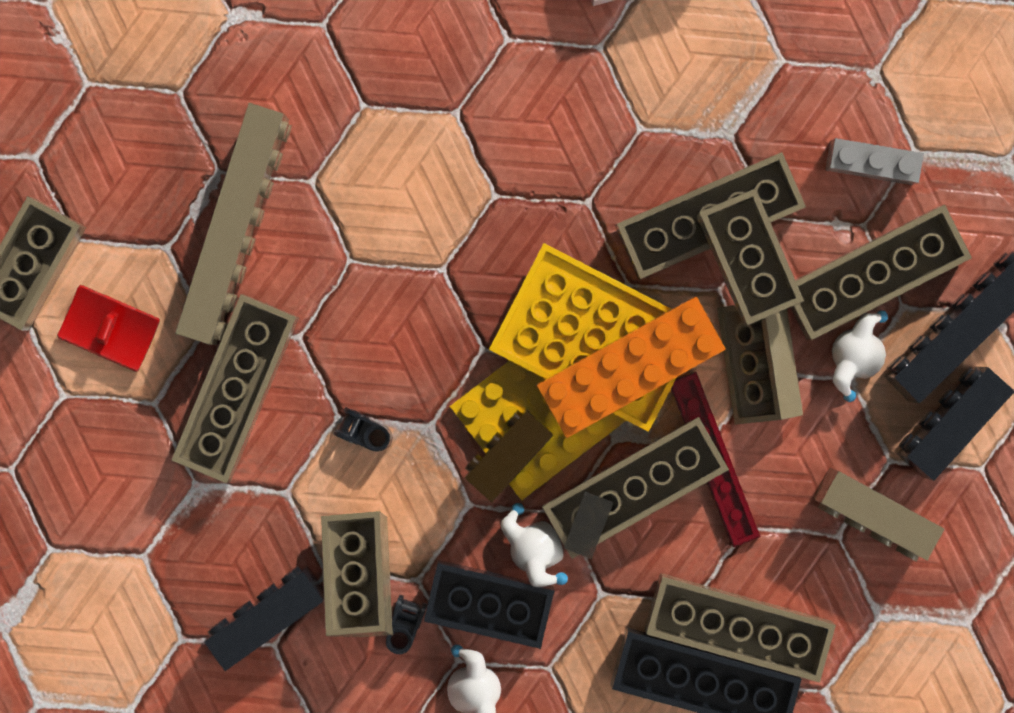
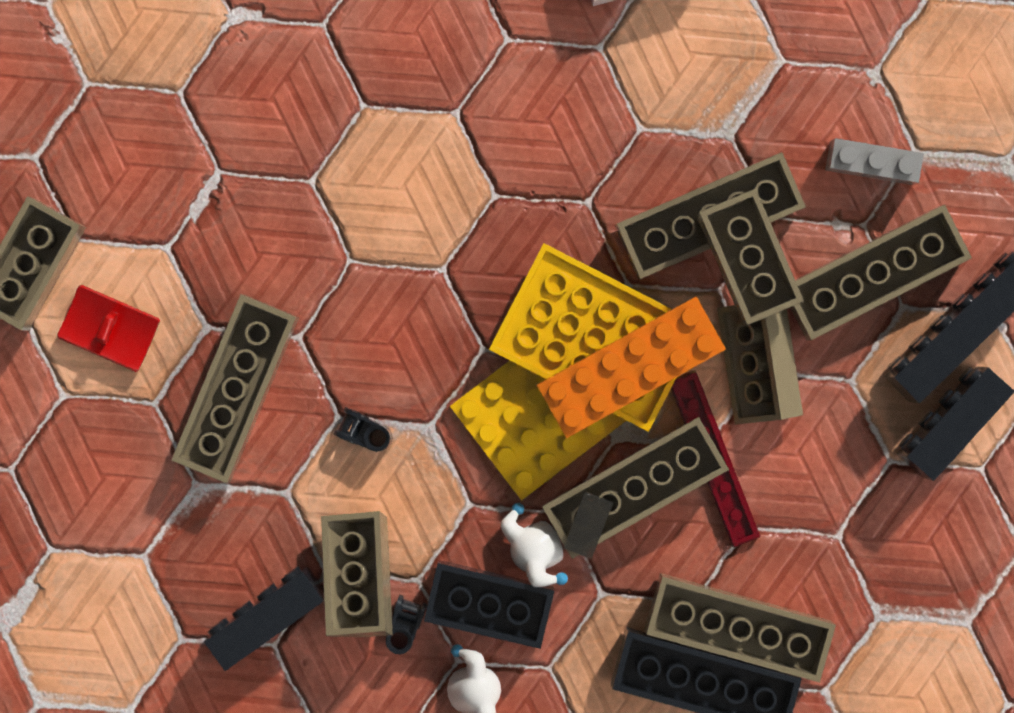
(233, 224): dark tan brick -> none
(507, 454): dark brown brick -> none
(858, 353): white piece -> none
(872, 510): dark tan brick -> none

